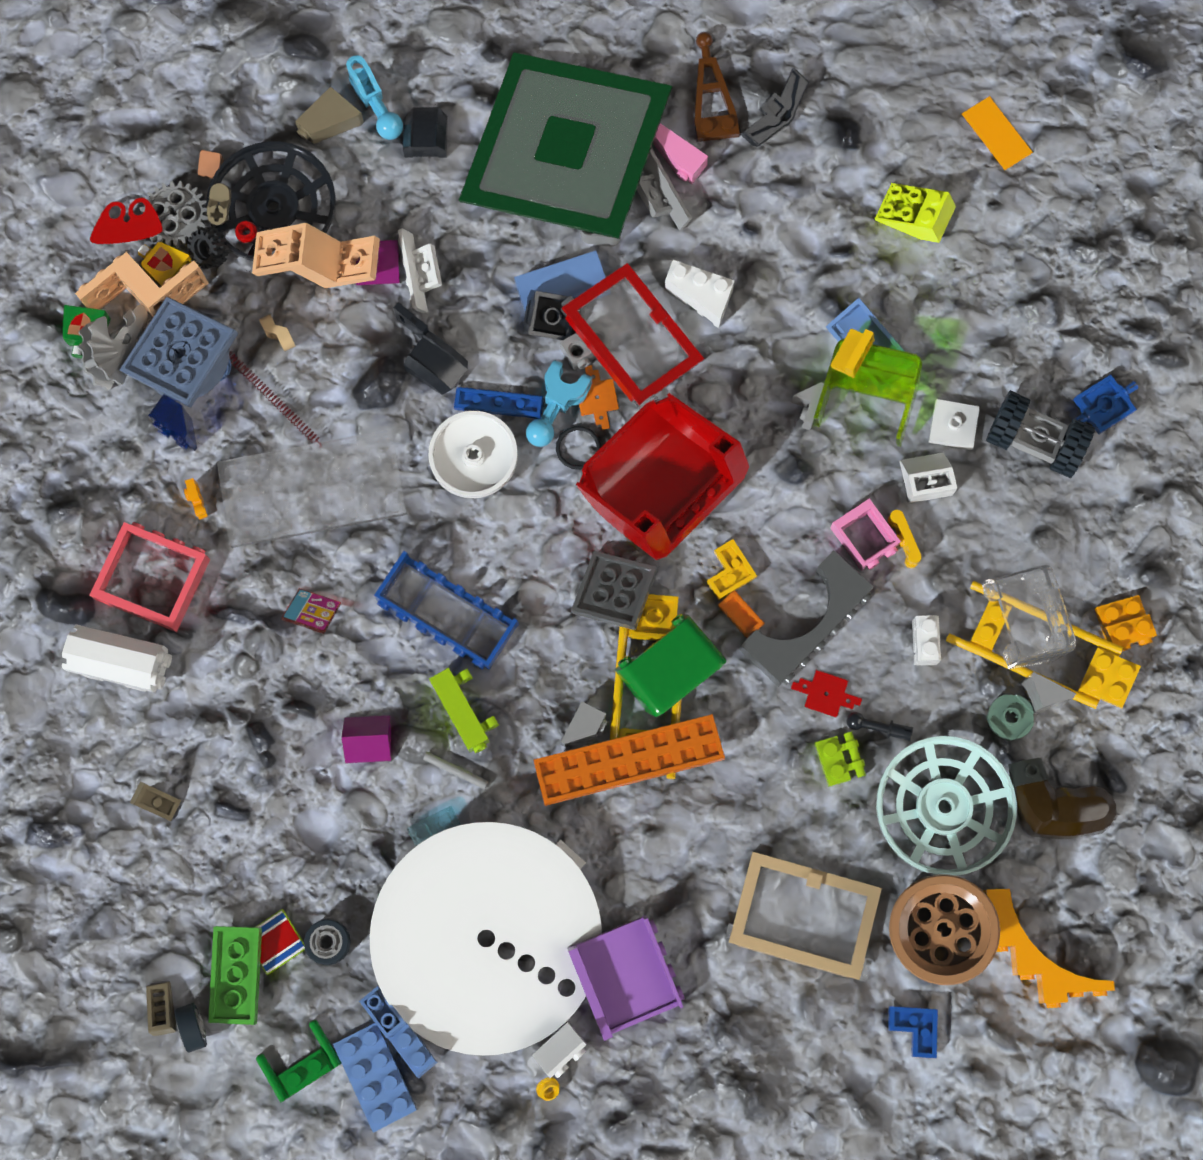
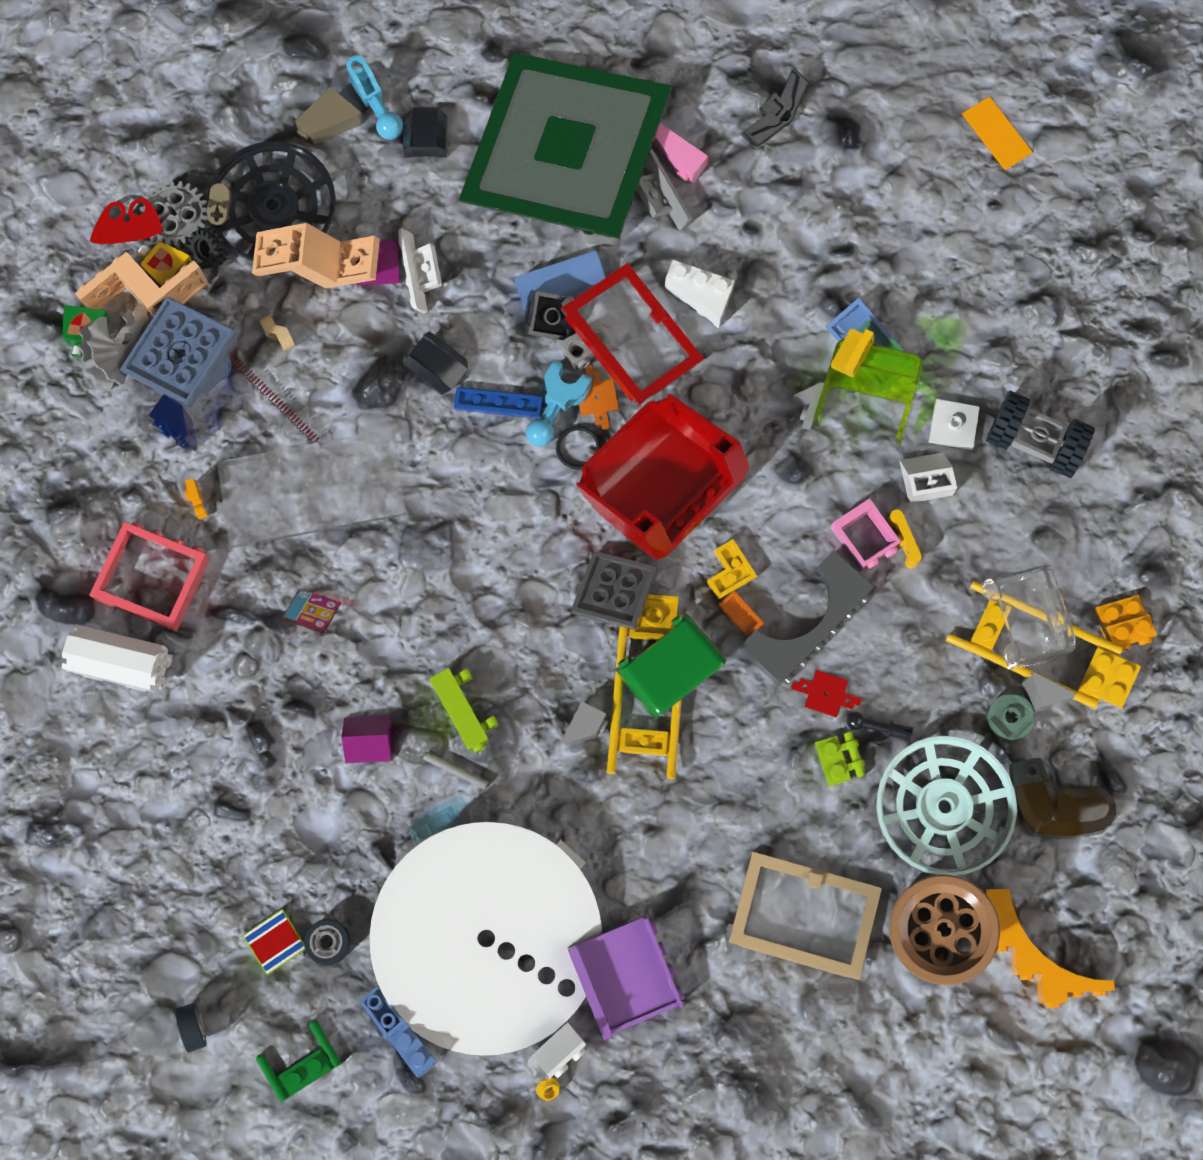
(155, 801): dark tan slope -> none
(169, 1018): dark tan slope -> none
(209, 163): nougat slope -> none
(235, 975): bright green plate -> none
(242, 227): red plate -> none
(375, 1077): medium blue plate -> none
(410, 320): black piece -> none
(445, 611): clear window -> none
(473, 454): white dish -> none
(628, 759): orange plate -> none
(718, 126): reddish brown plate -> none
(917, 211): neon yellow slope -> none
(921, 1023): blue plate -> none
(926, 640): white brick -> none
(1105, 404): blue plate -> none

